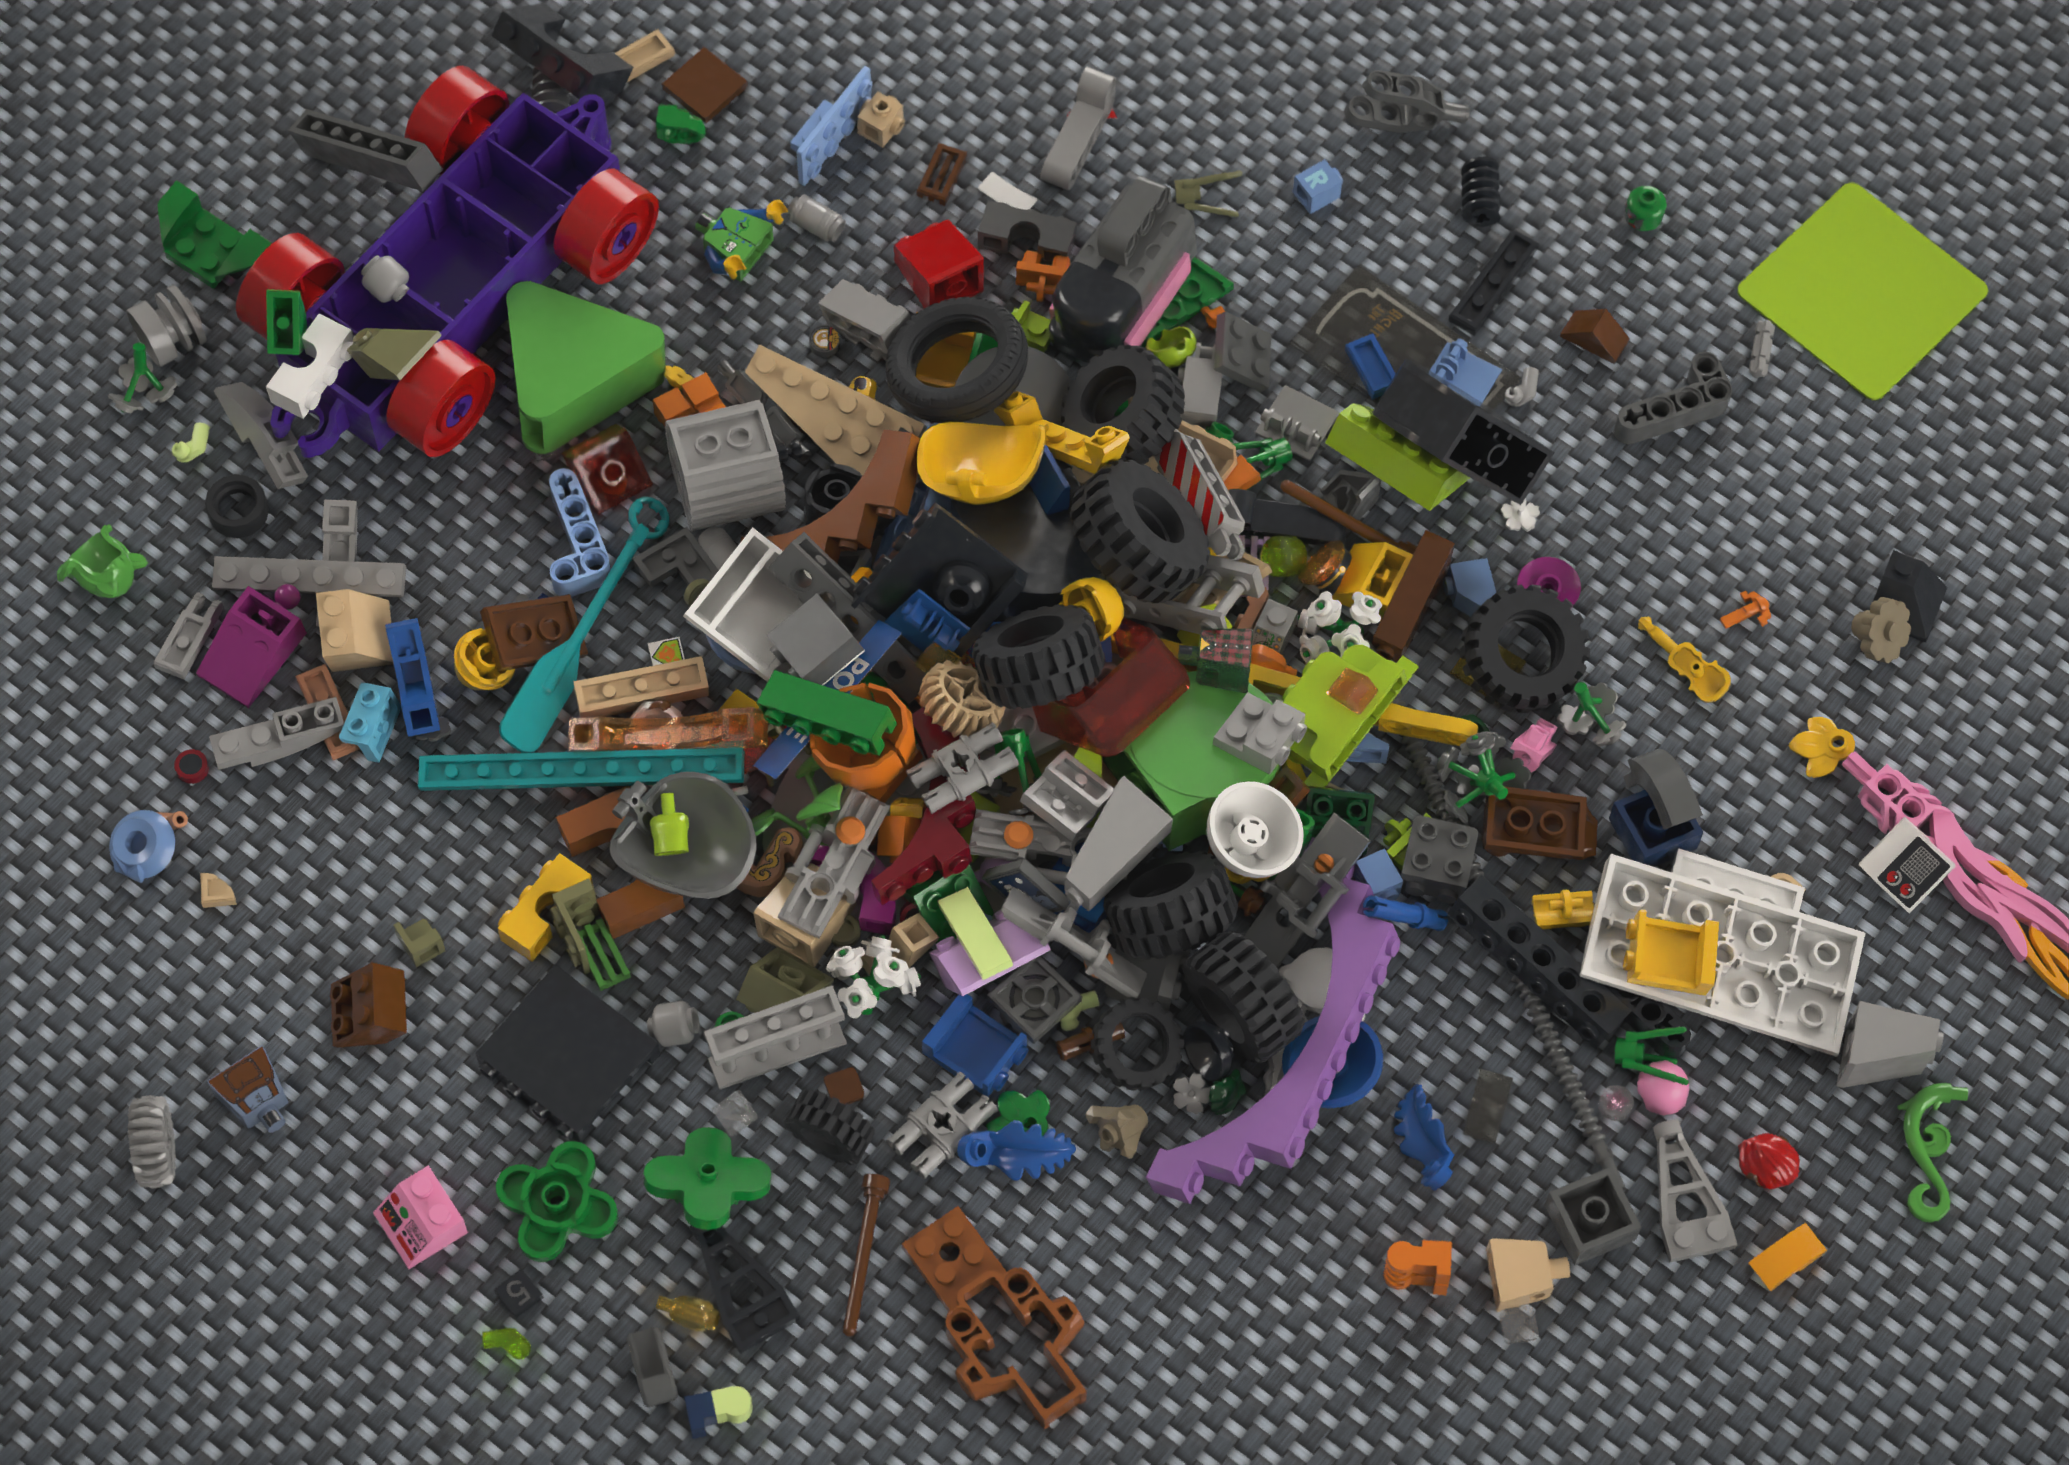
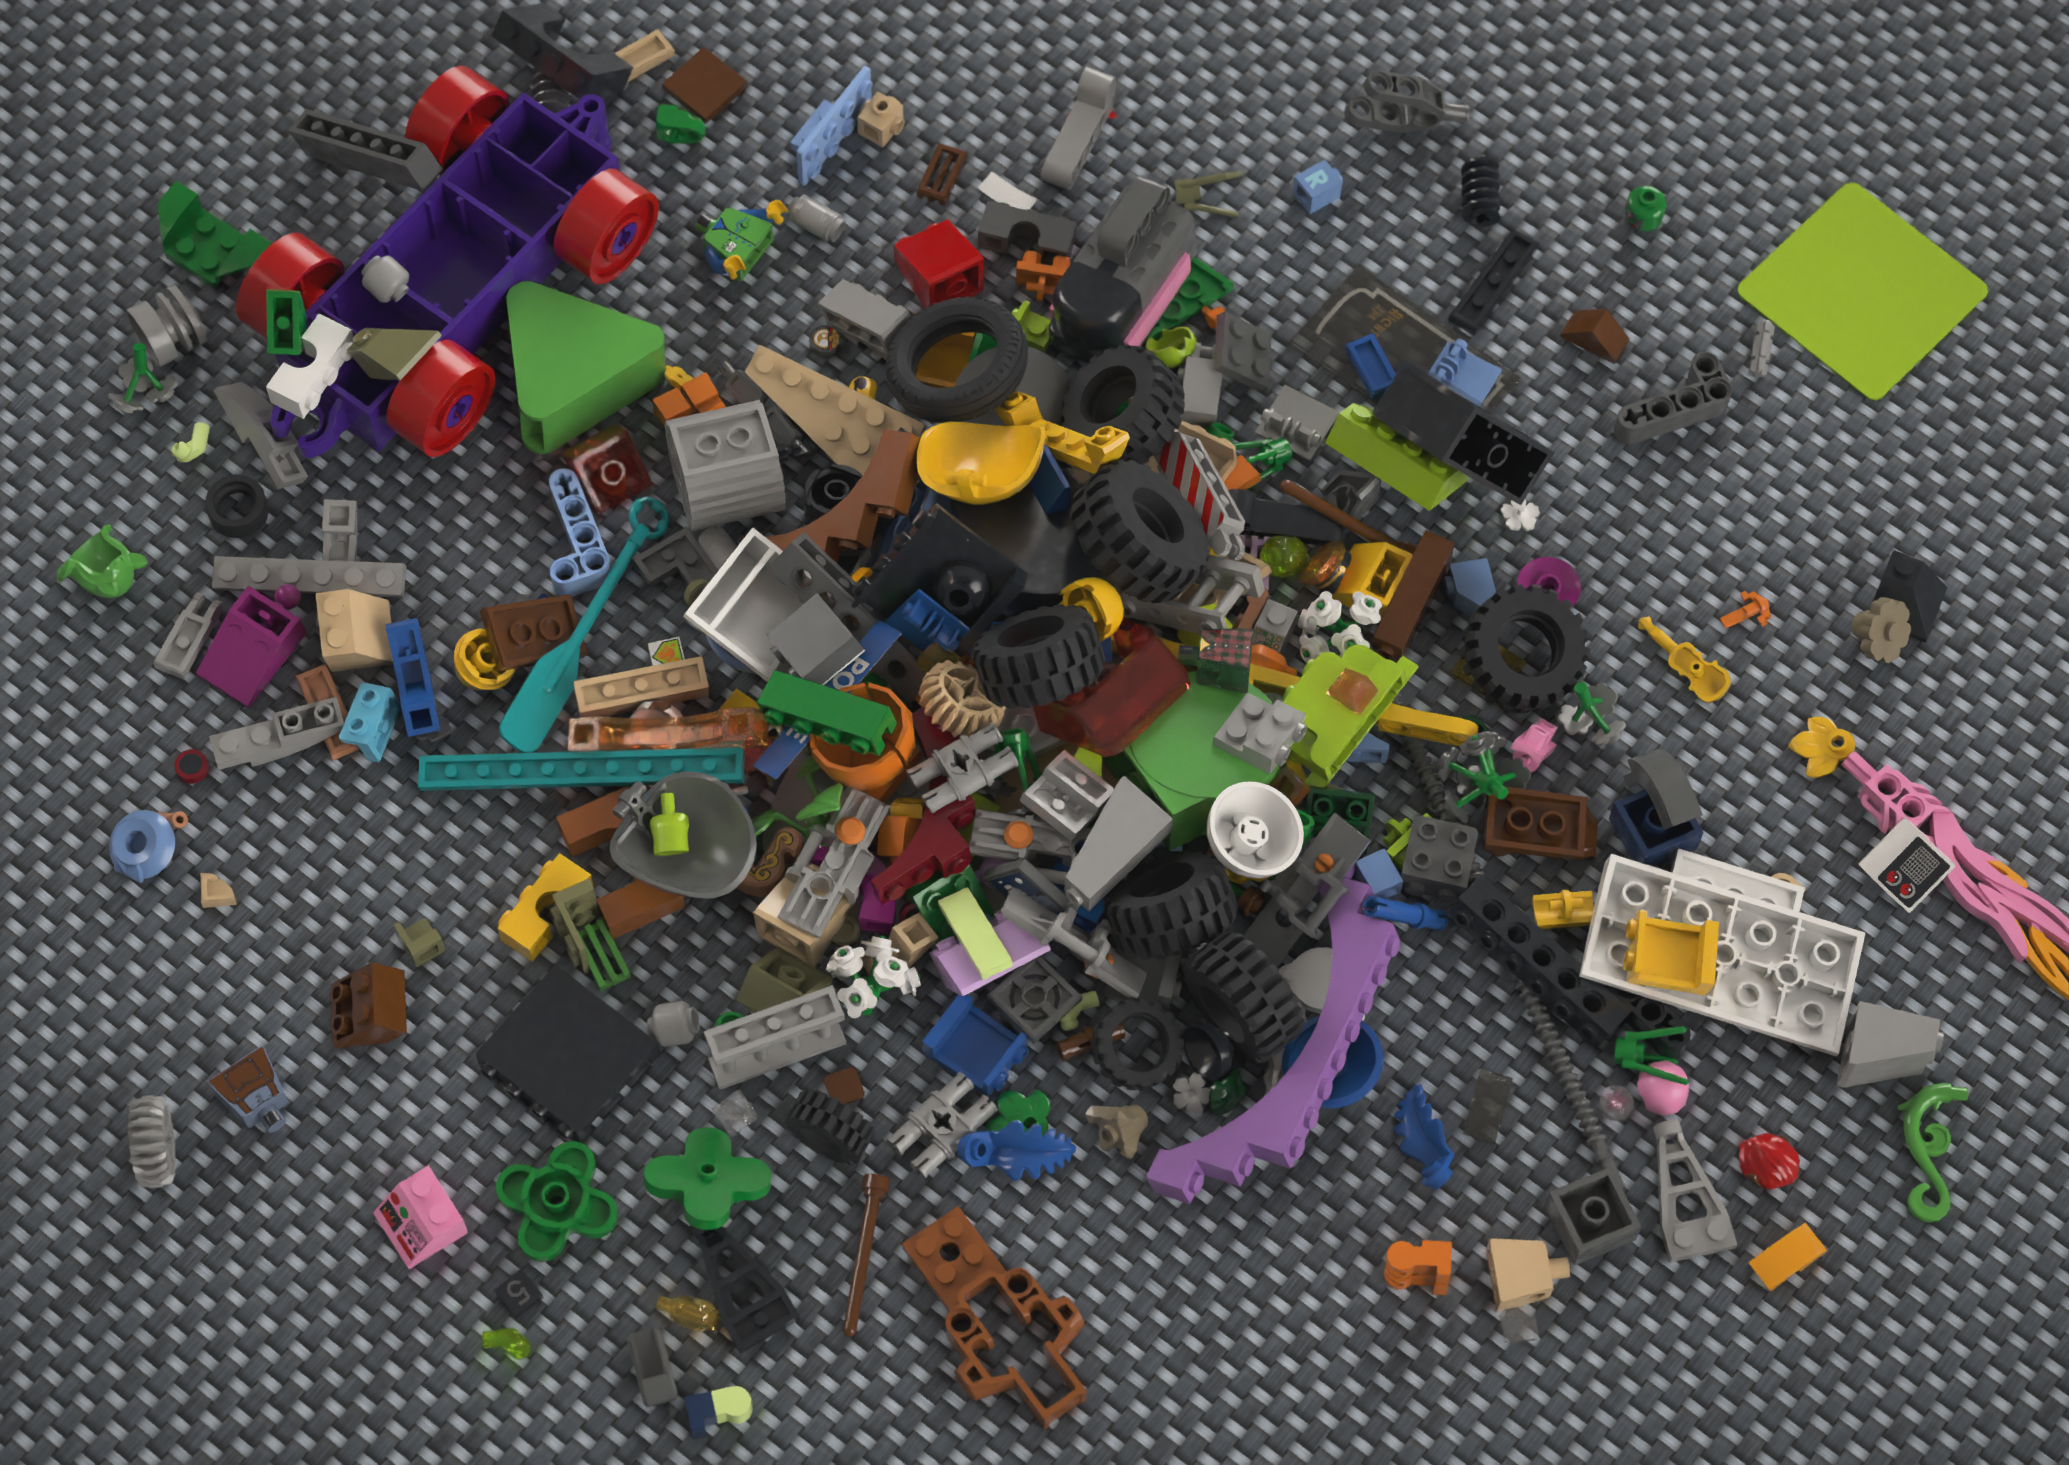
(1524, 392): light grey arm -> none

